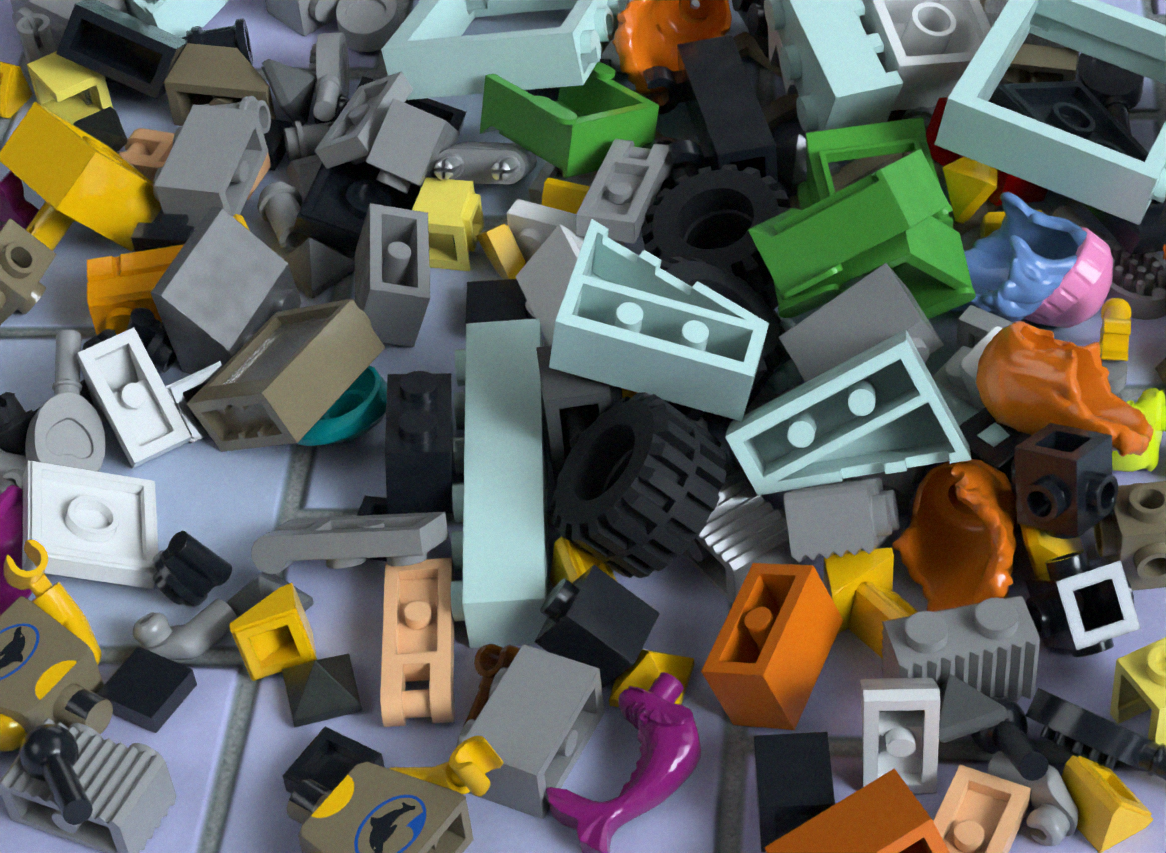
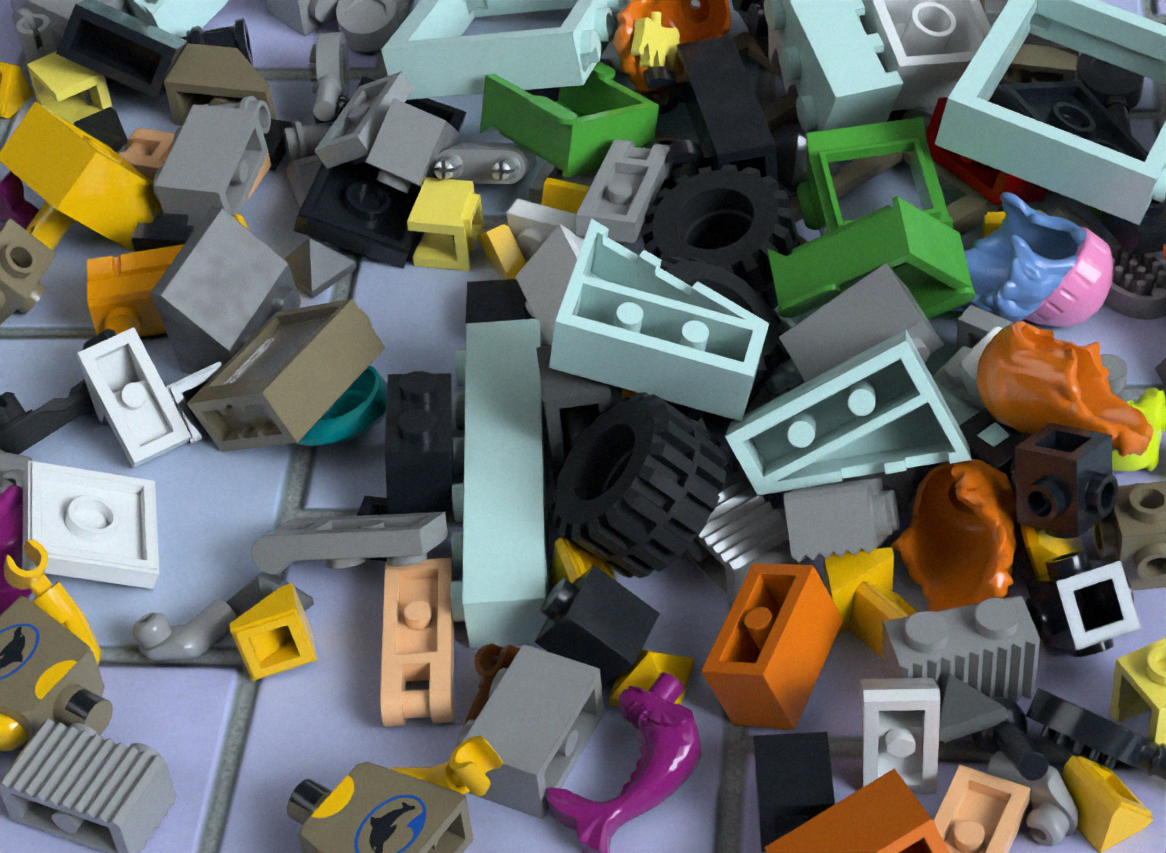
(49, 756): black bar -> none
(66, 426): light grey piece -> none
(148, 688): black tile -> none
(153, 338): black plate -> none
(189, 570): black plate -> none
(280, 206): light grey pin -> none
(291, 89): dark grey slope -> none
(321, 690): pearl dark grey slope -> none
(329, 760): black tile -> none
(393, 272): light grey brick -> none
(655, 43): none -> light yellow piece
(813, 242): bright green piece -> none
(968, 186): yellow slope -> none
(1115, 330): yellow arm -> none

